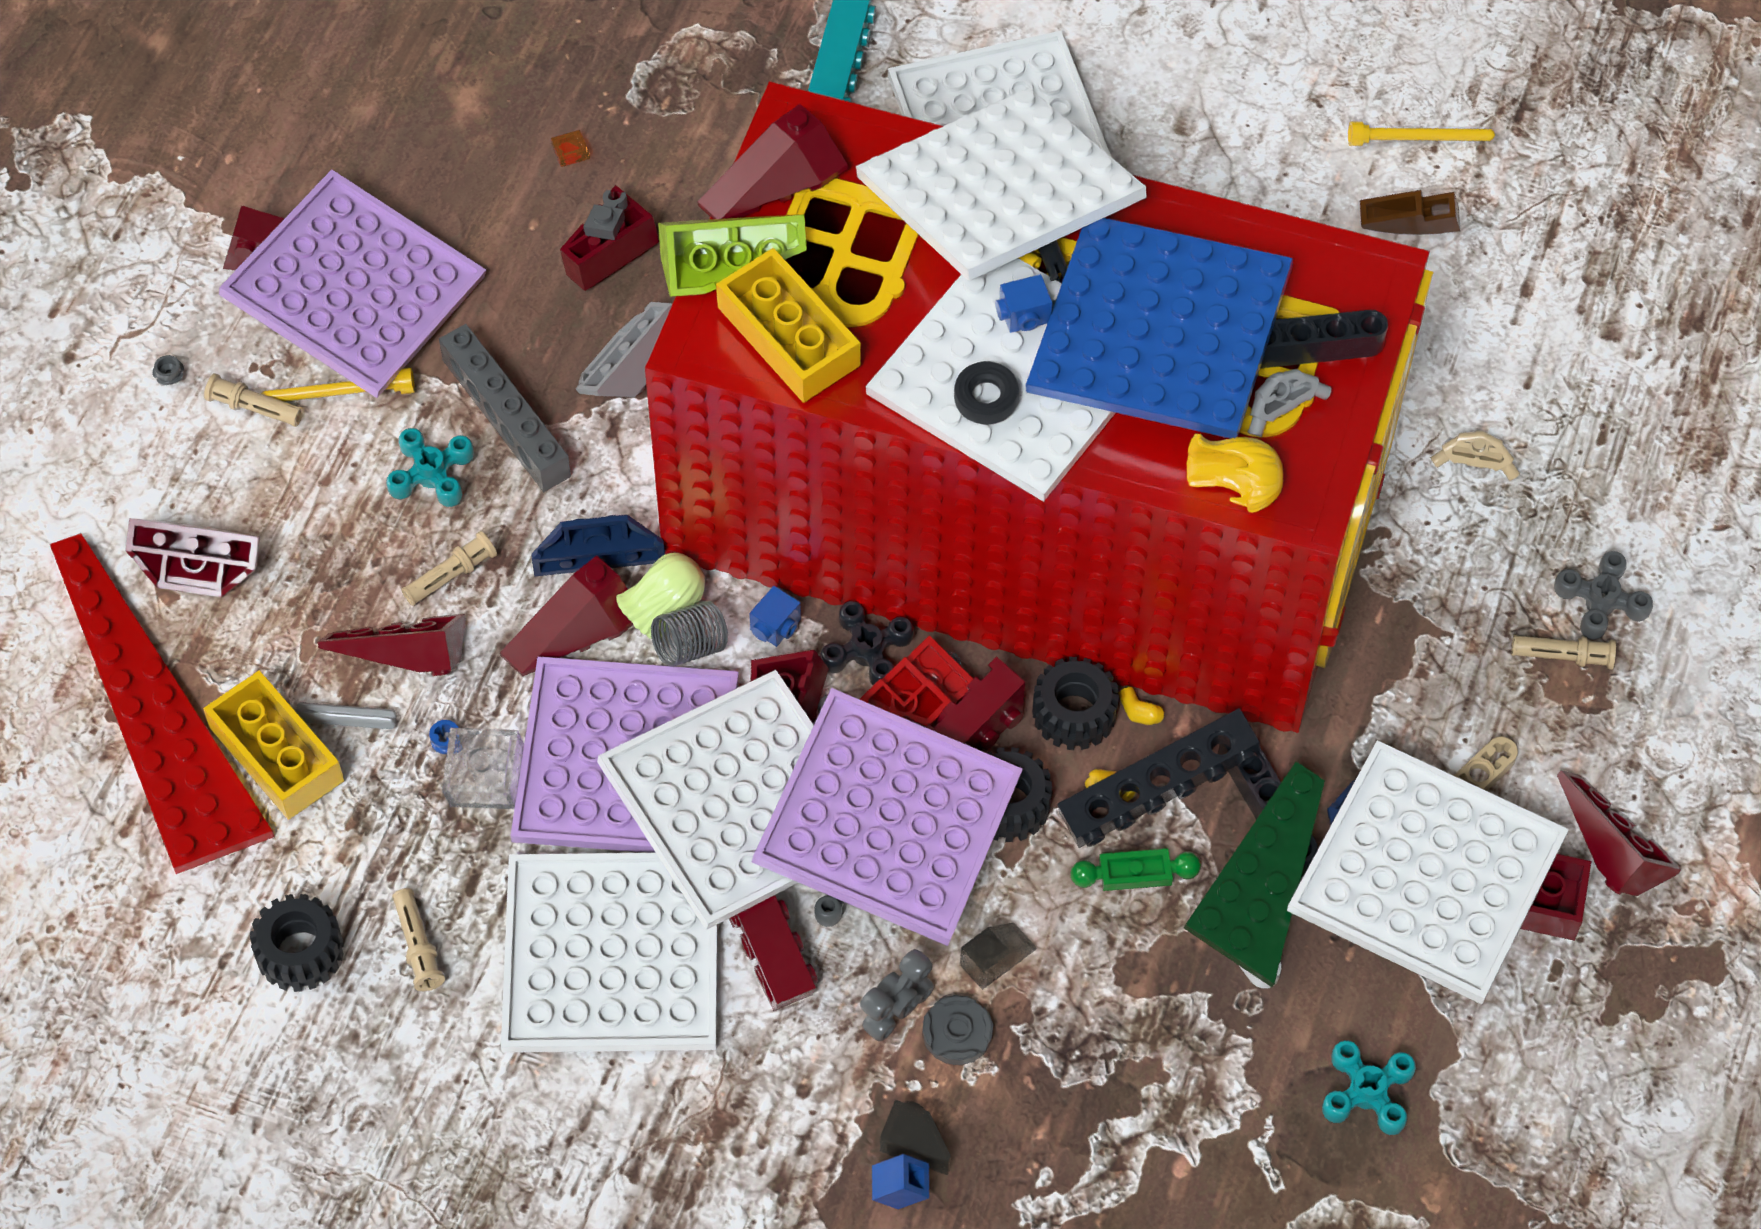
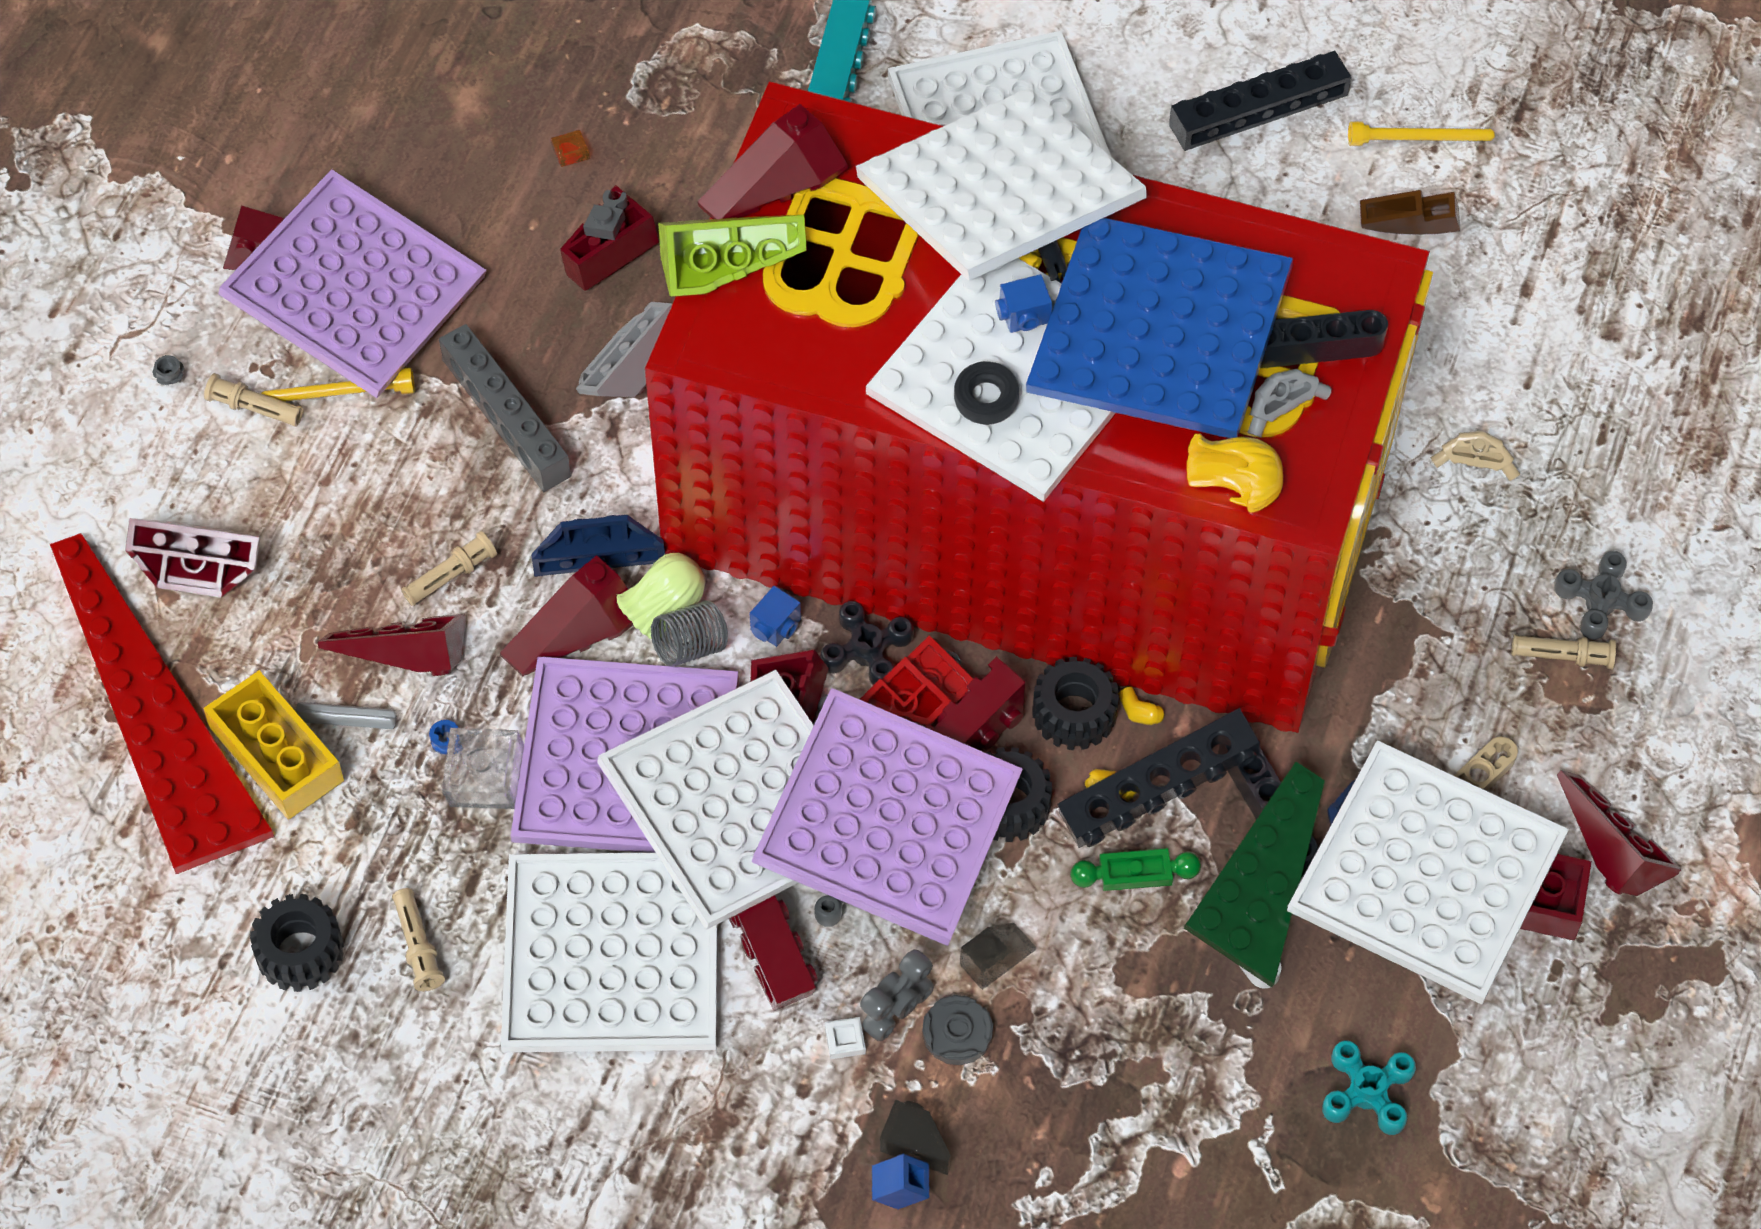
(430, 467): teal gear -> none
(788, 324): yellow brick -> none
(845, 1038): none -> white tile
(1259, 100): none -> black brick

